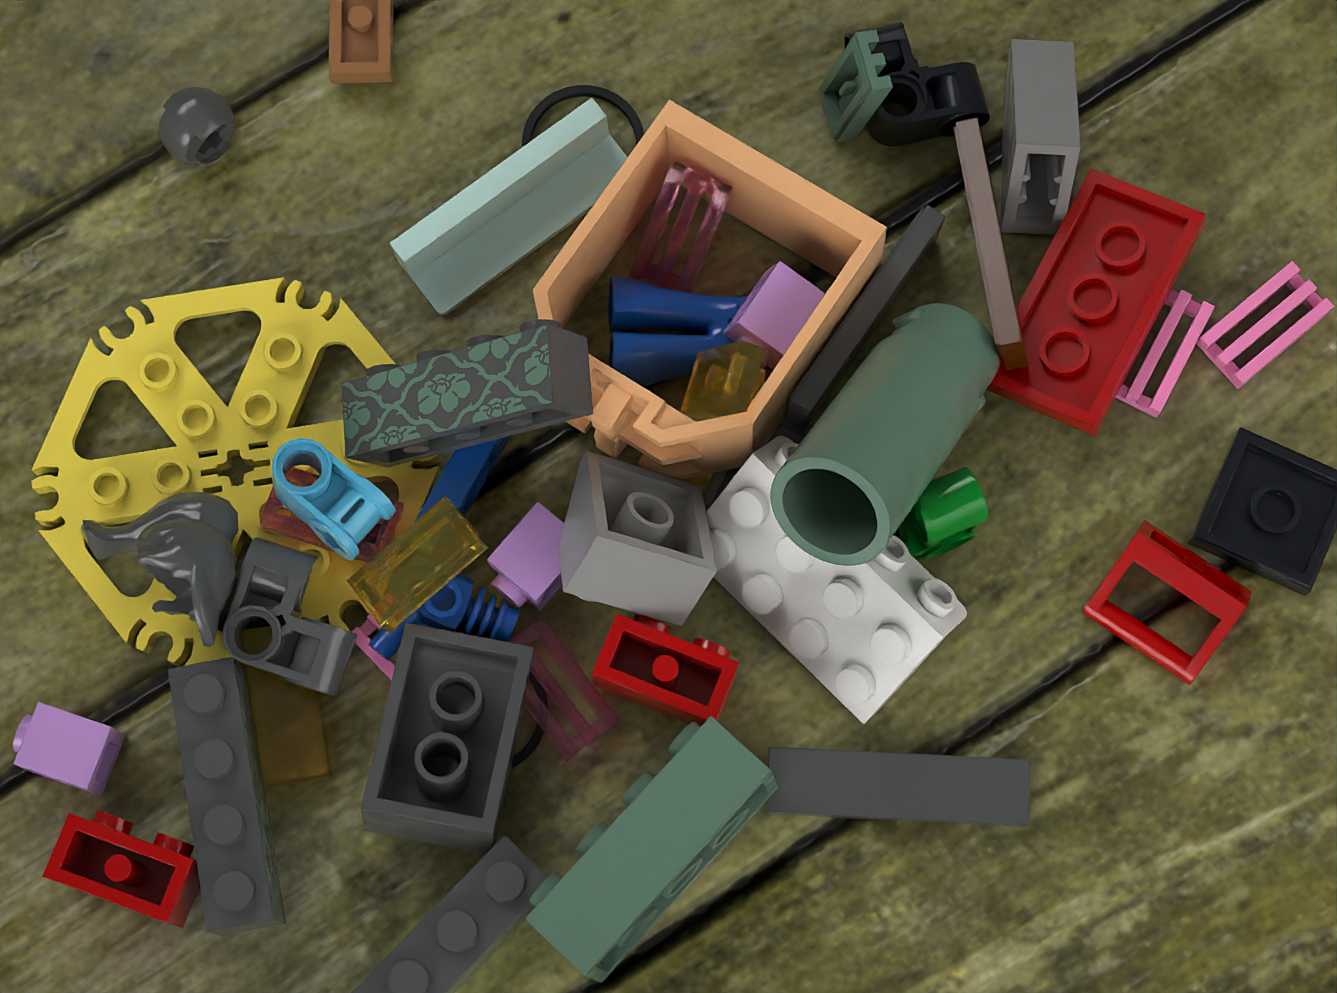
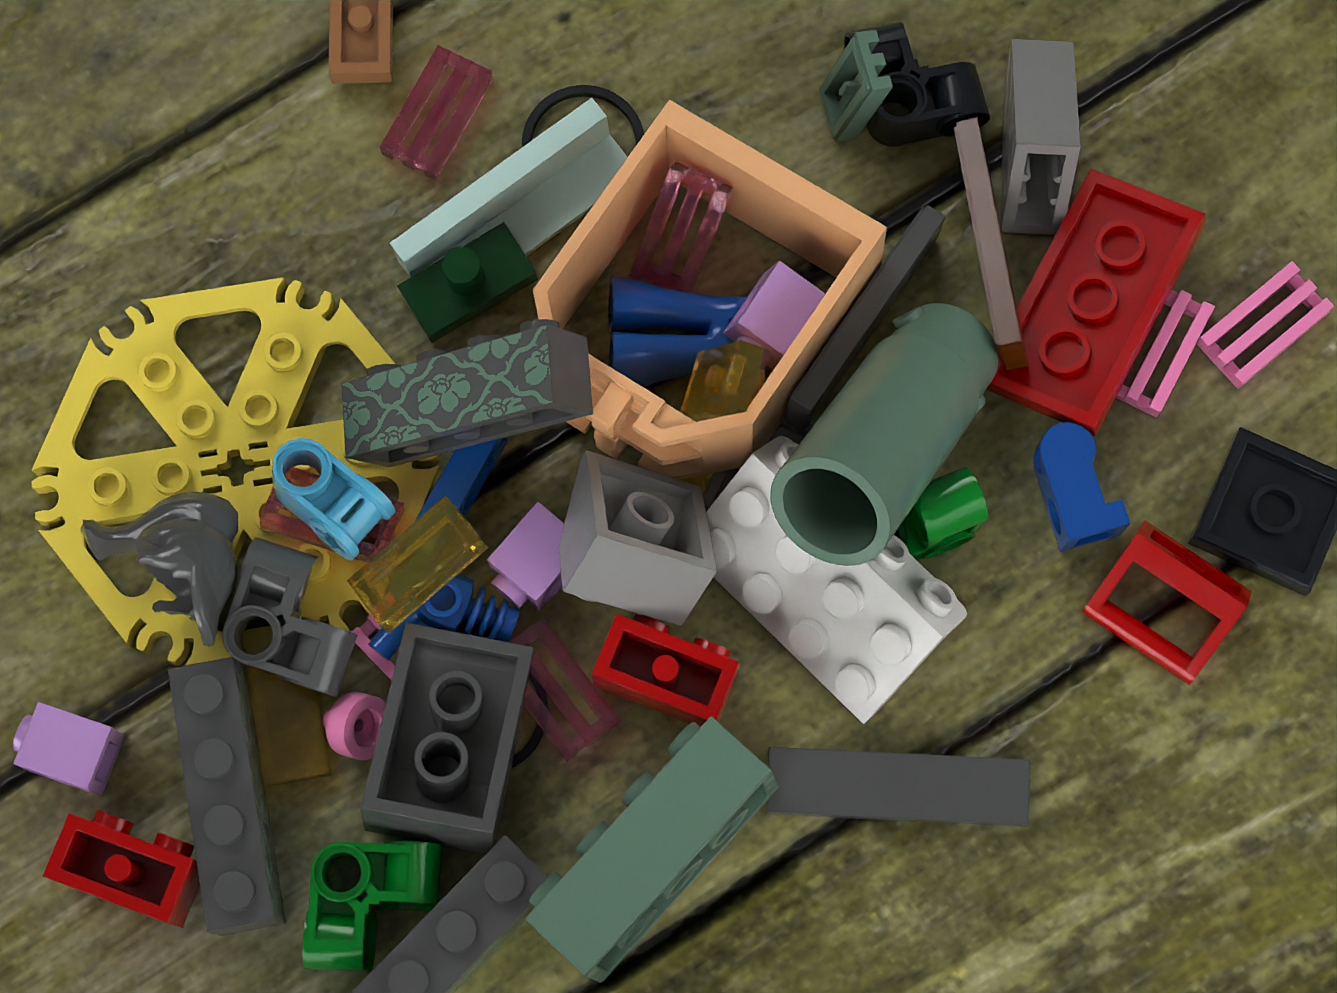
(196, 125): dark grey piece -> none
(343, 925): none -> green piece
(354, 724): none -> bright pink tile
(414, 155): none -> clear pink tile
(467, 282): none -> dark green tile
(1072, 489): none -> blue leg

